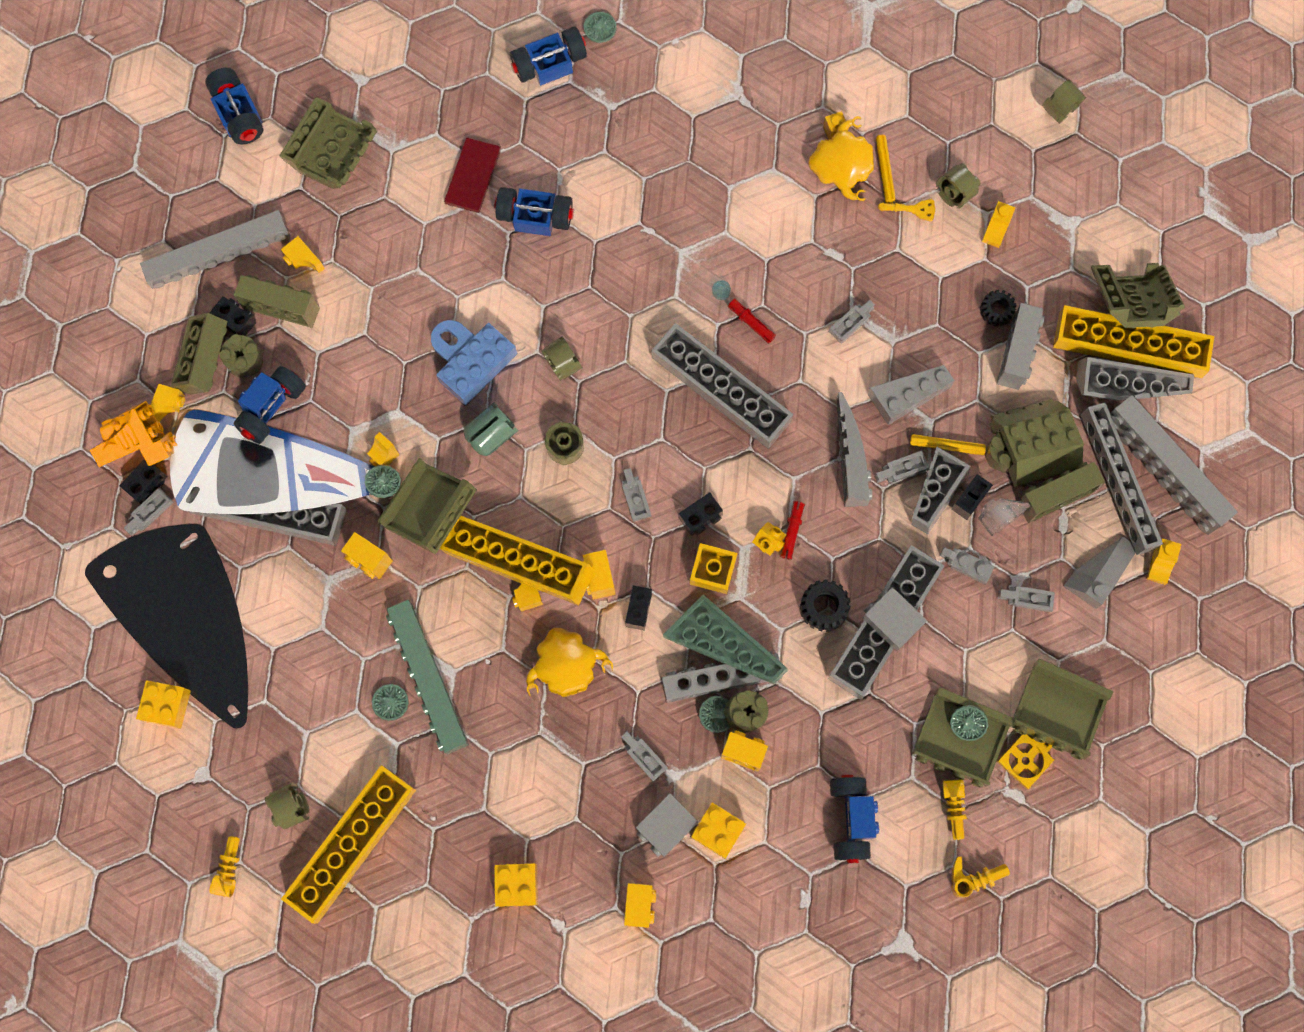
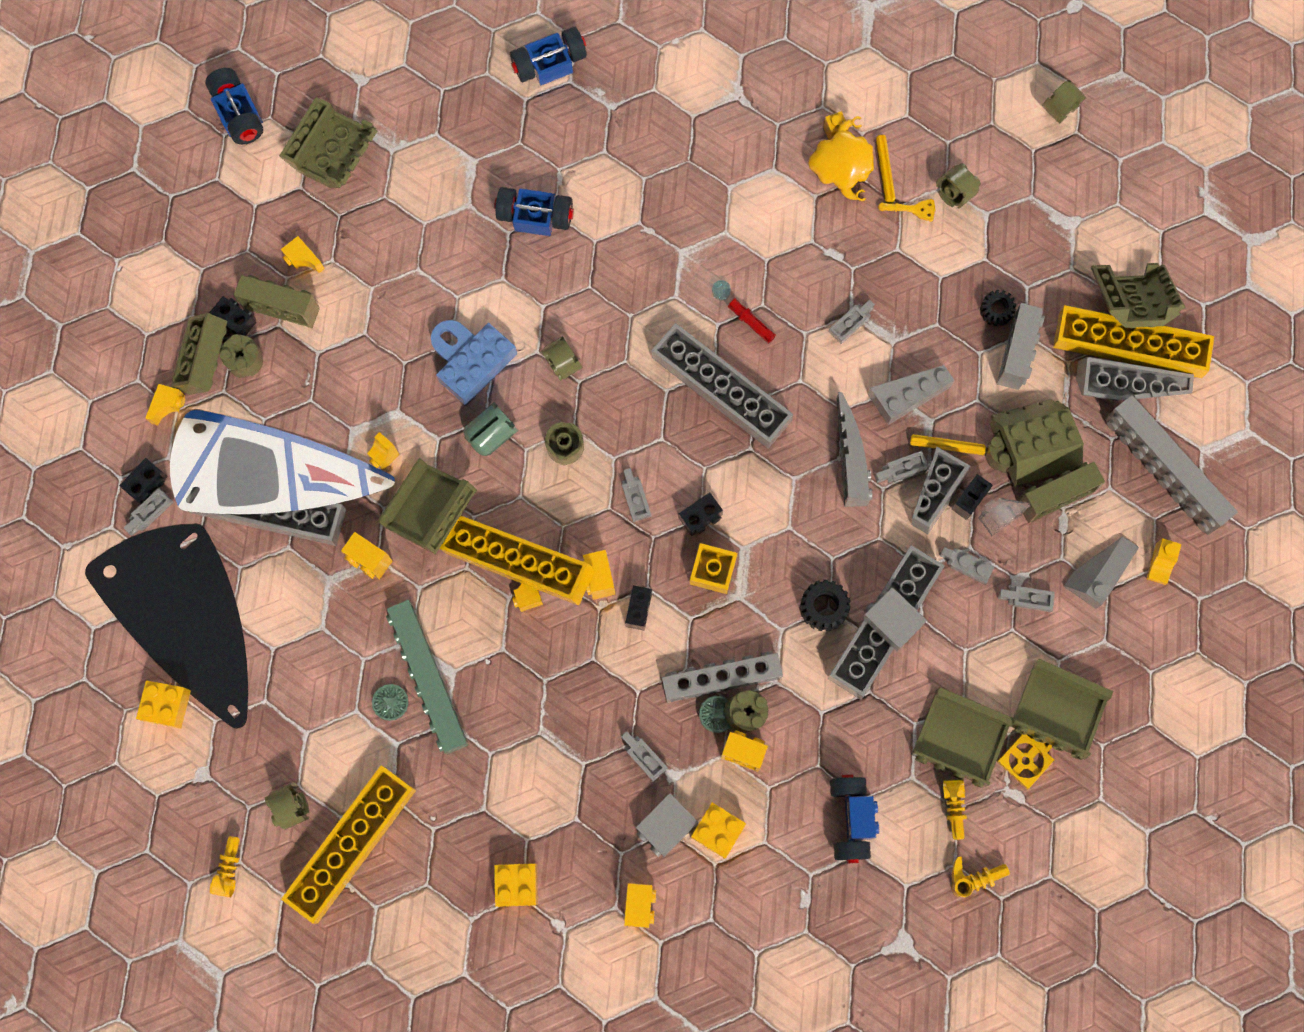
(134, 431): light orange brick -> none
(214, 249): light grey brick -> none
(263, 401): brick -> none
(382, 481): sand green wheel -> none
(472, 175): dark red tile -> none
(565, 663): yellow piece -> none
(600, 27): sand green wheel -> none
(717, 636): sand green wing -> none
(769, 539): yellow brick -> none
(794, 522): red pin -> none
(969, 723): sand green wheel -> none
(998, 224): yellow arch -> none
(1121, 479): light grey brick -> none

